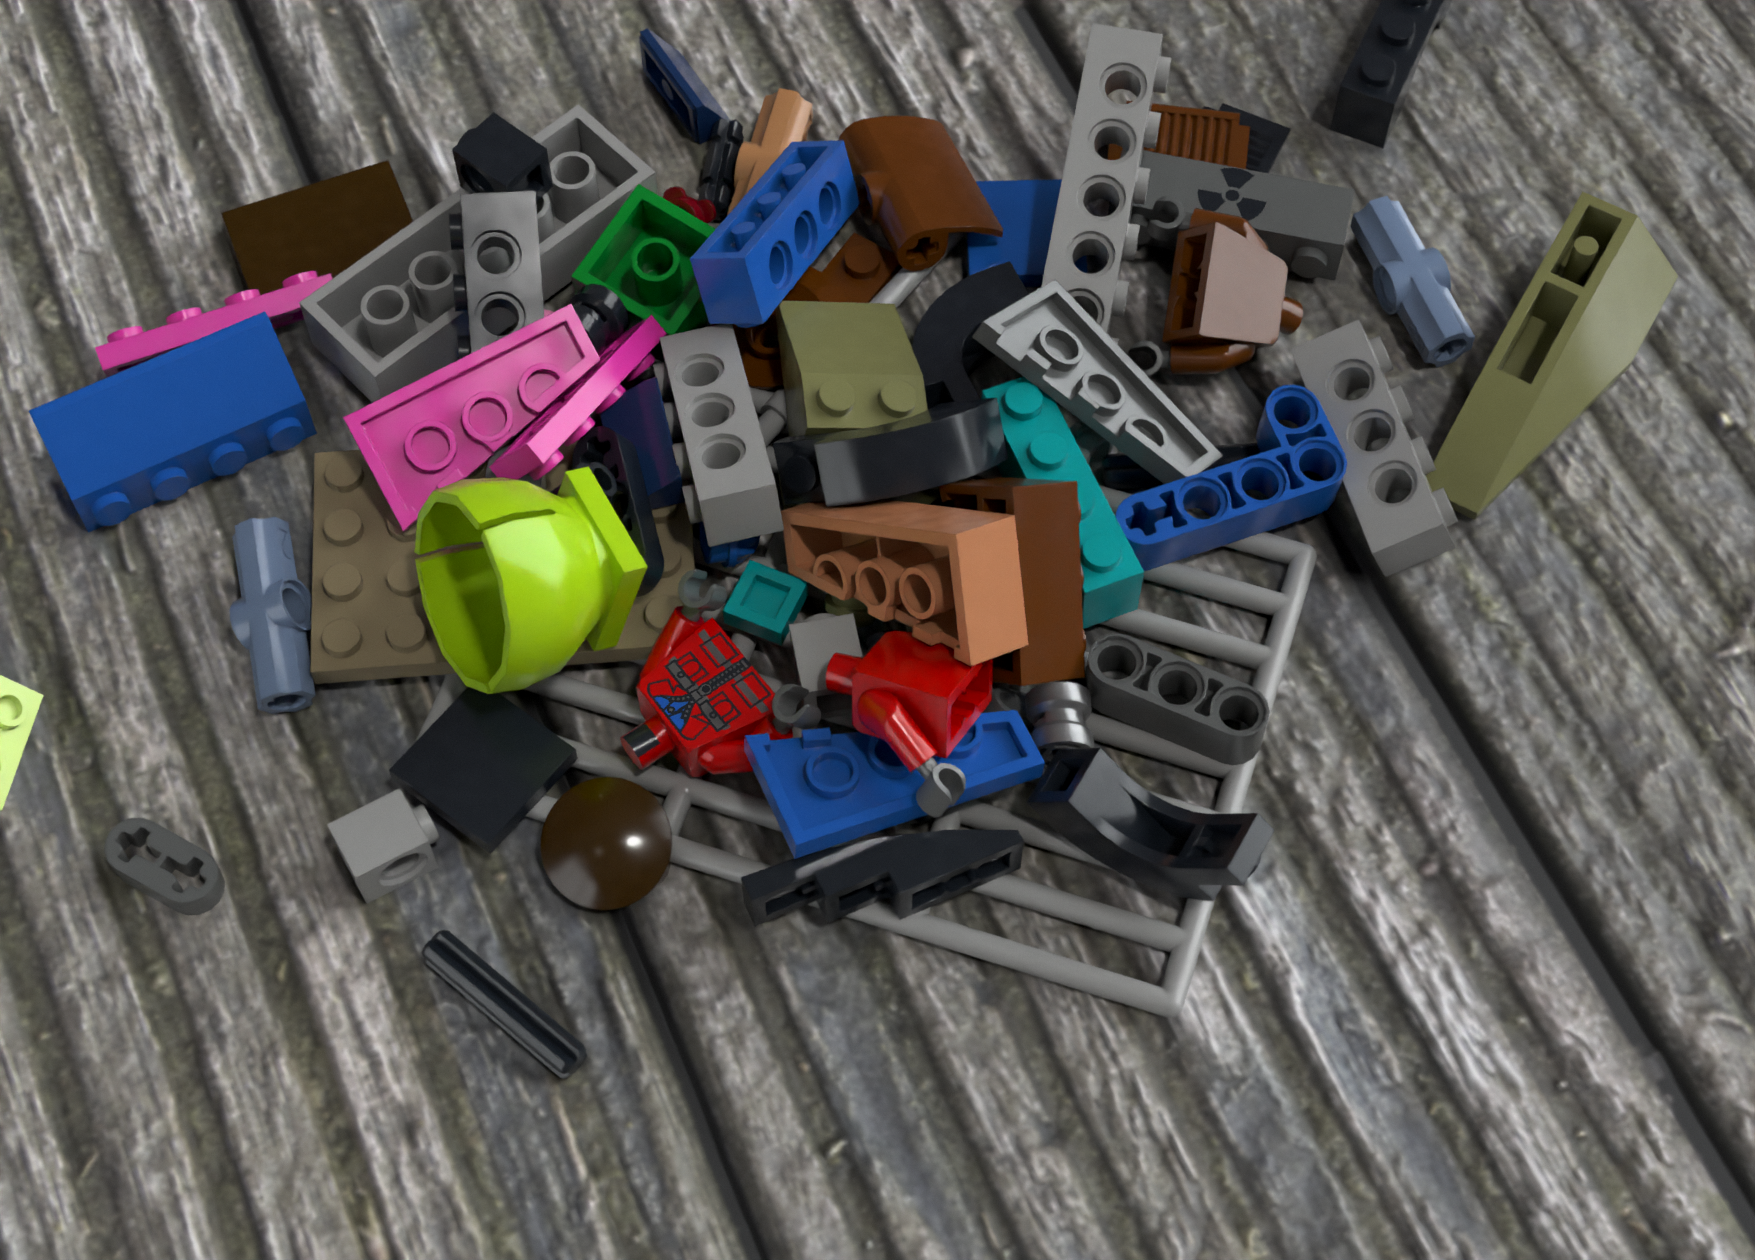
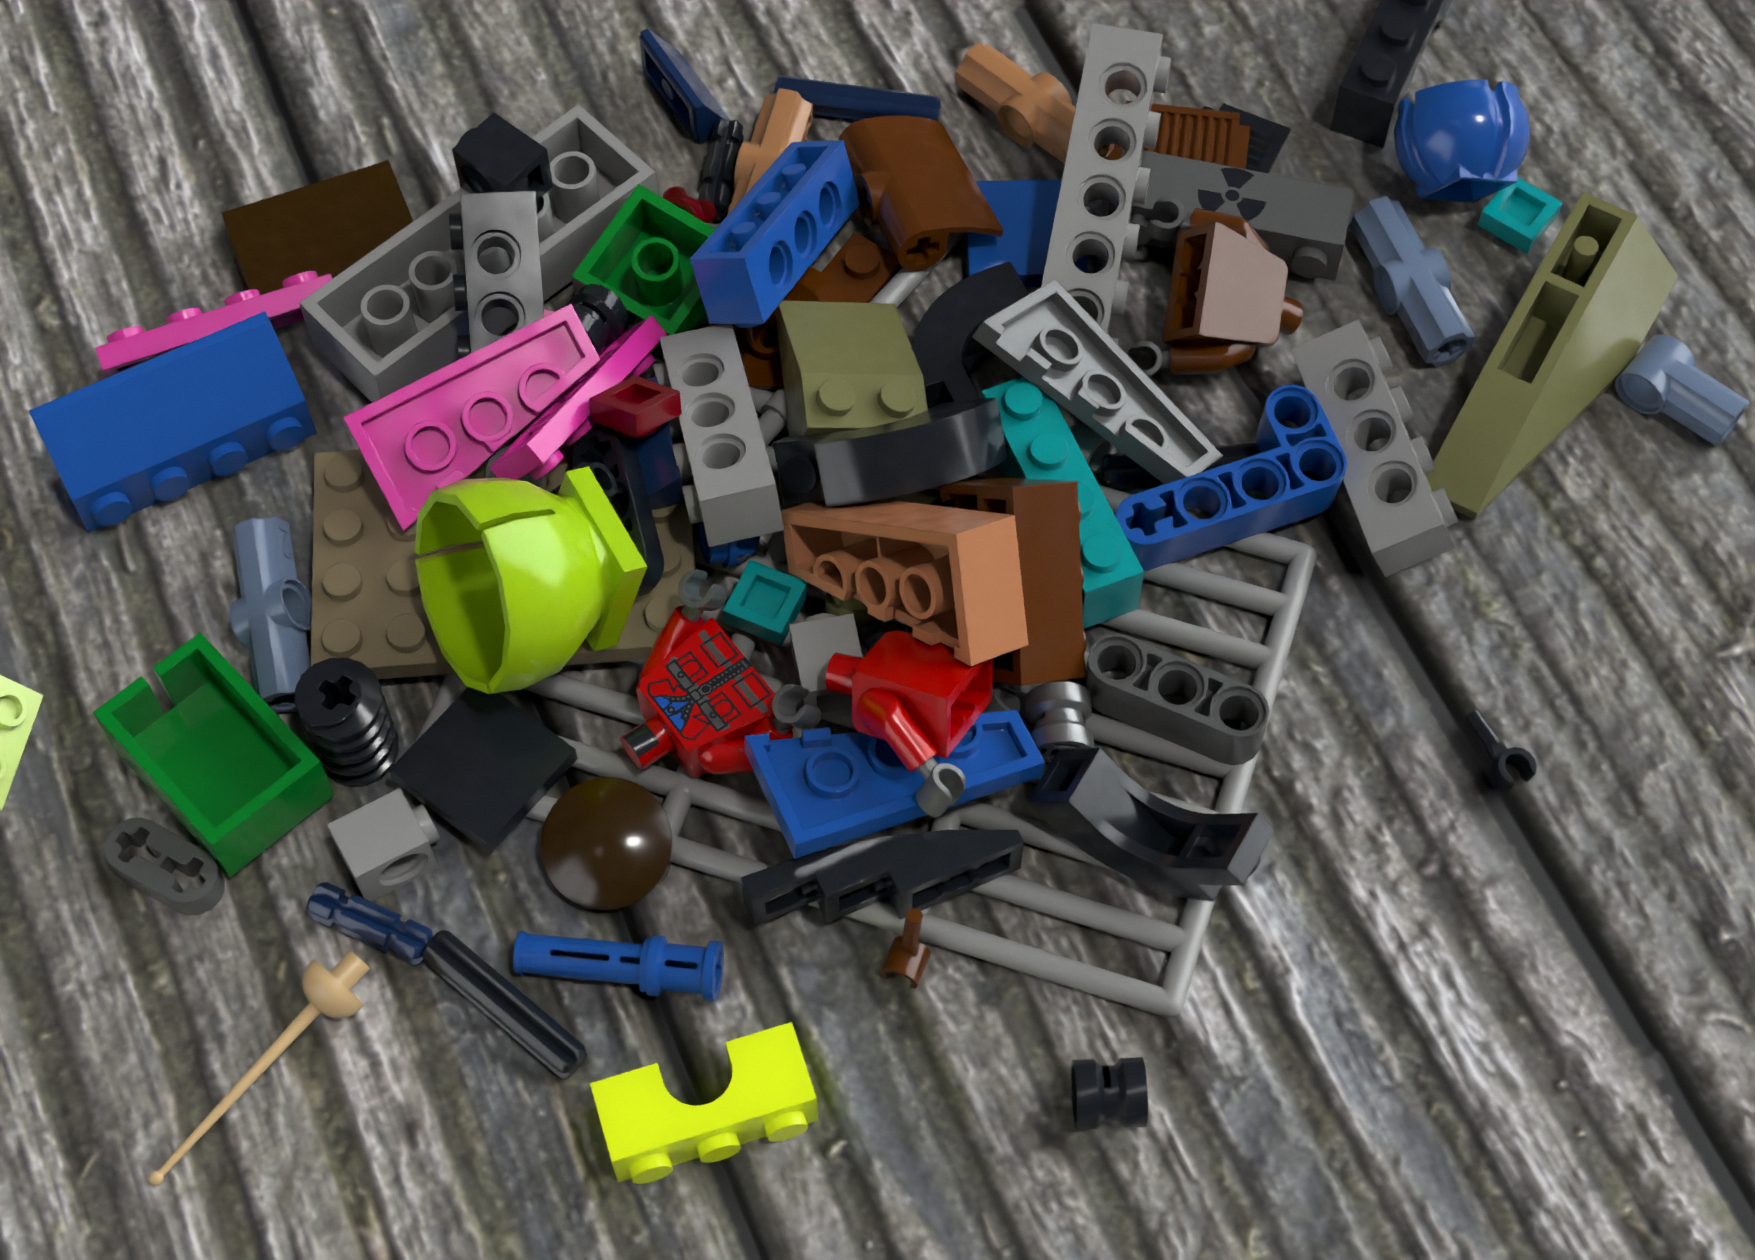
(216, 756): none -> green piece
(327, 994): none -> tan sword
(347, 721): none -> black piece
(369, 922): none -> dark blue axle
(635, 407): none -> dark red plate
(654, 967): none -> blue pin
(654, 1131): none -> neon yellow arch
(860, 101): none -> dark blue axle
(906, 952): none -> reddish brown hand
(1025, 105): none -> medium nougat piece
(1109, 1093): none -> black wheel
(1462, 139): none -> blue piece
(1501, 755): none -> black hand
(1520, 214): none -> teal plate
(1667, 381): none -> sand blue piece

